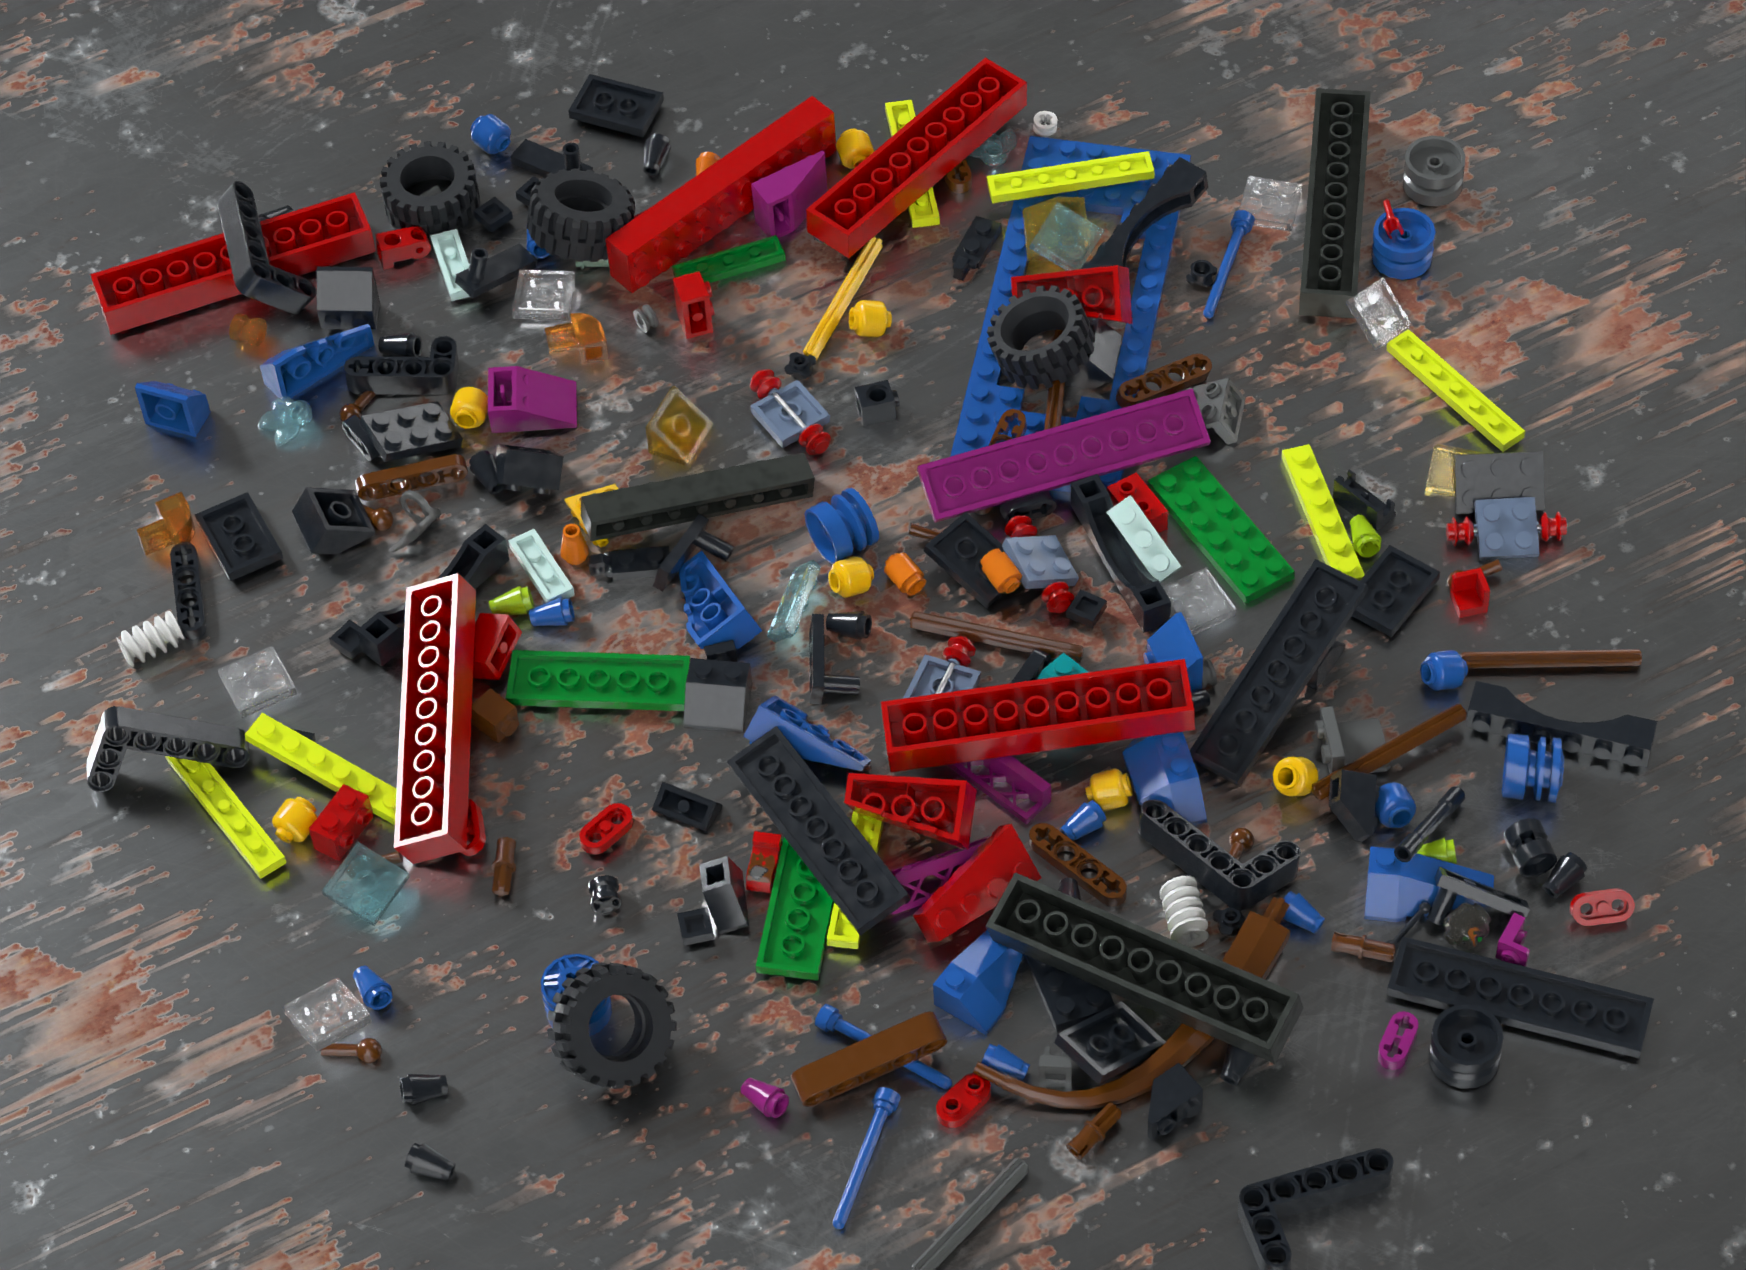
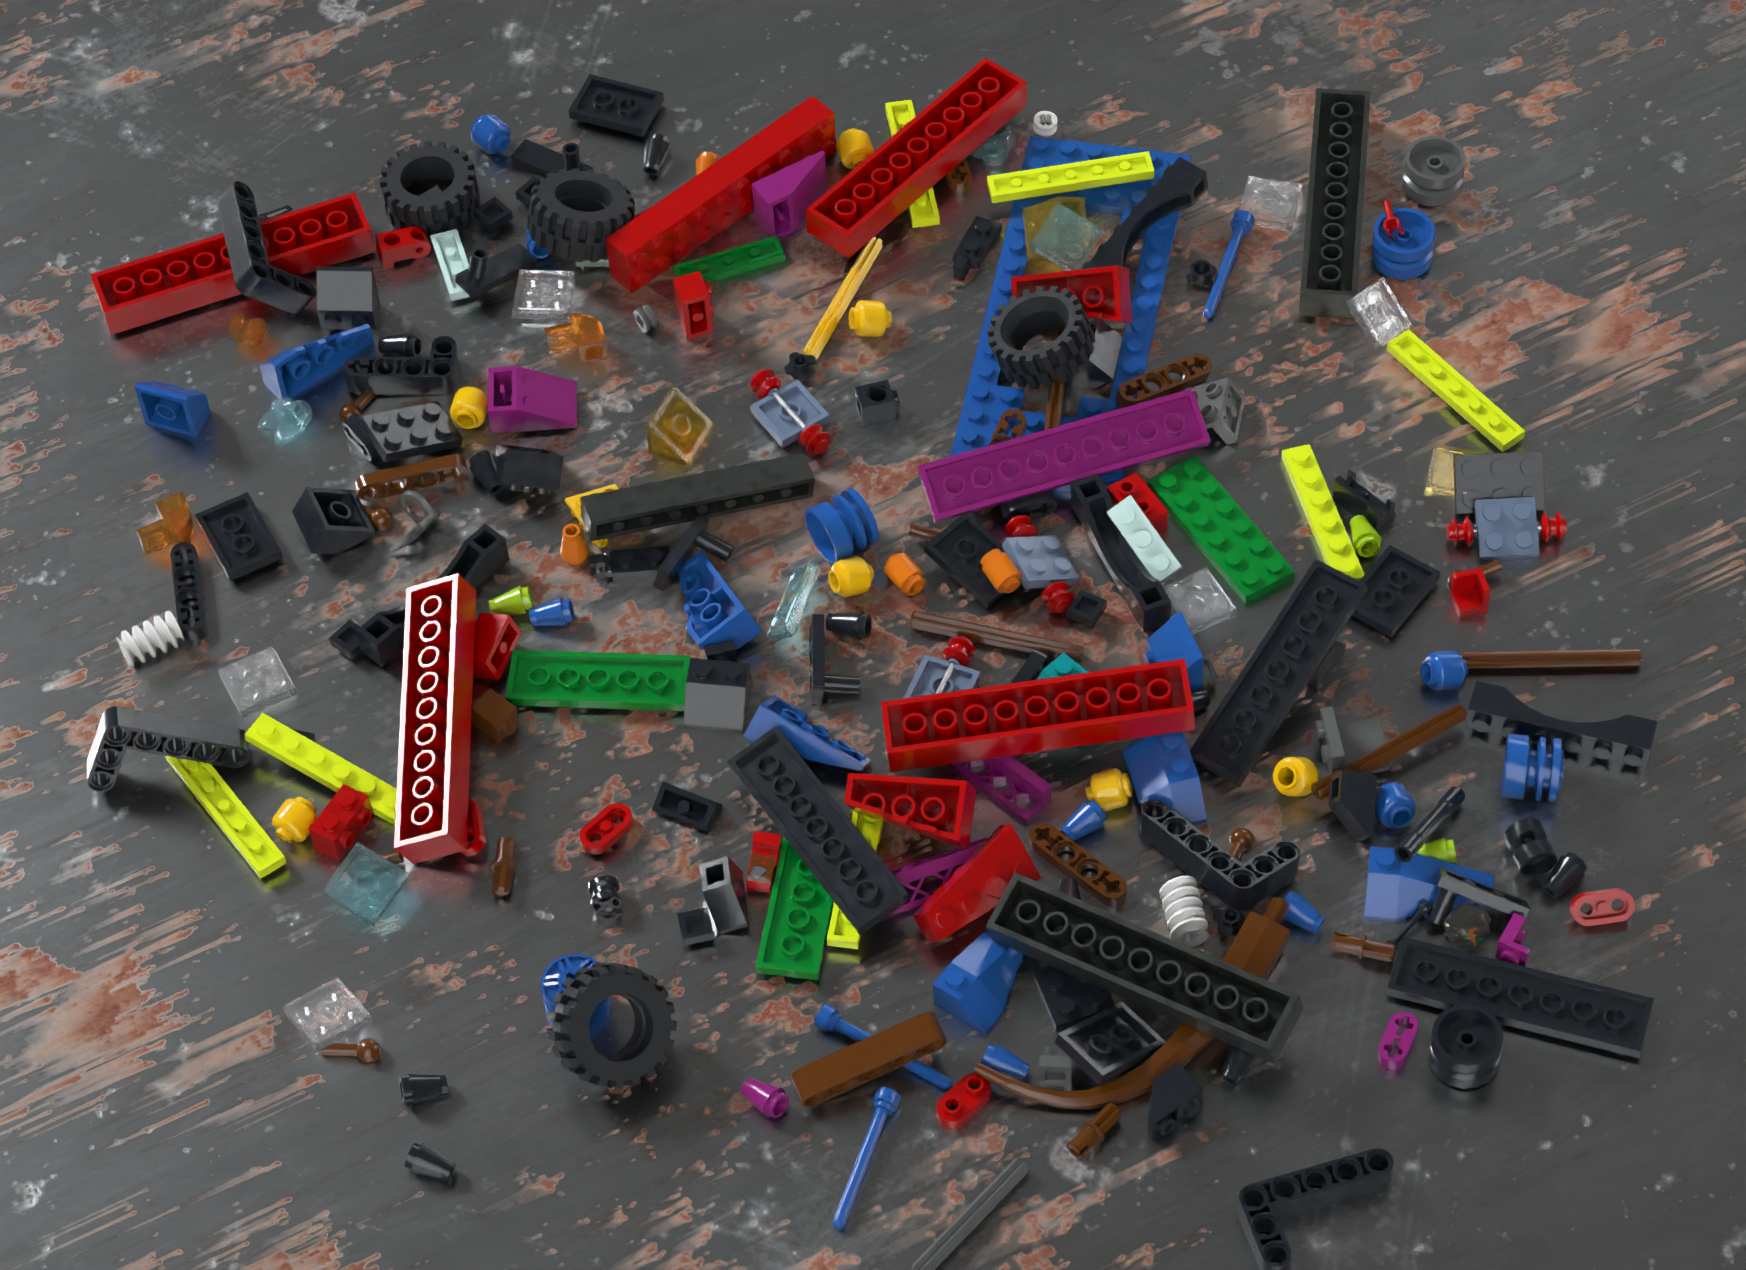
(372, 988): blue cone -> none
(541, 566): light aqua plate -> none

